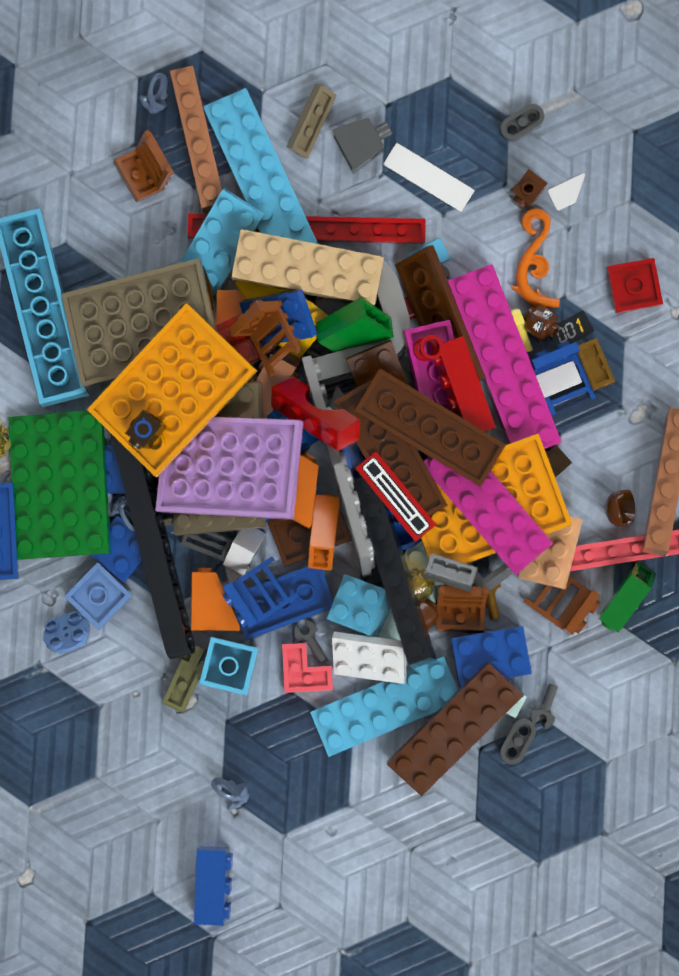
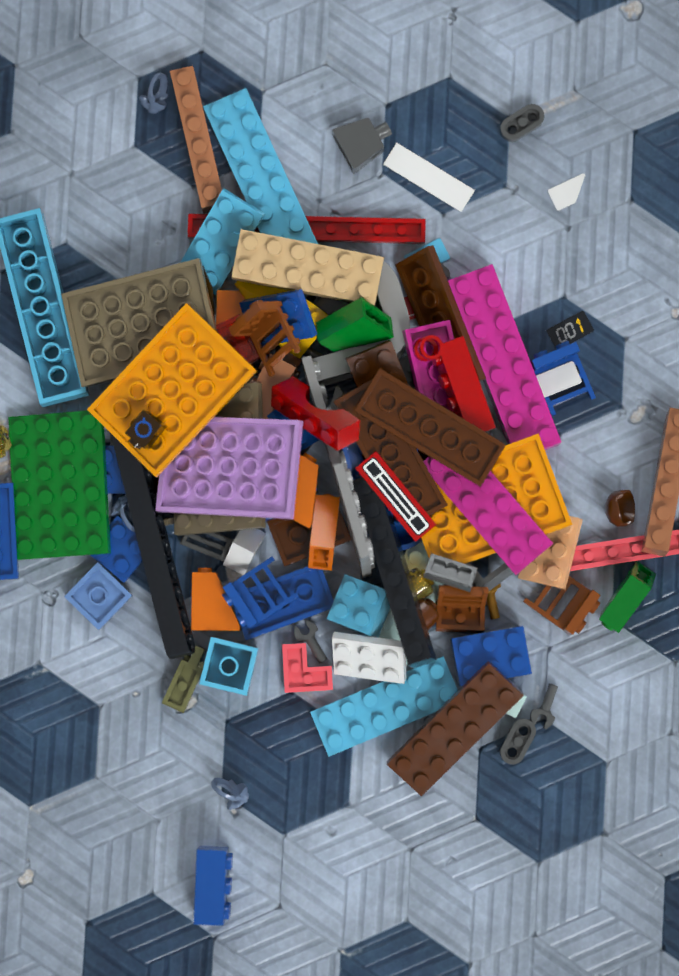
(66, 632): medium blue plate -> none
(144, 169): dark orange plate -> none
(311, 121): dark tan plate -> none
(518, 318): light yellow bar -> none
(528, 190): reddish brown brick -> none
(528, 258): orange plant -> none
(541, 322): reddish brown head -> none
(558, 460): dark brown brick -> none
(595, 364): pearl gold plate -> none
(634, 285): red plate -> none

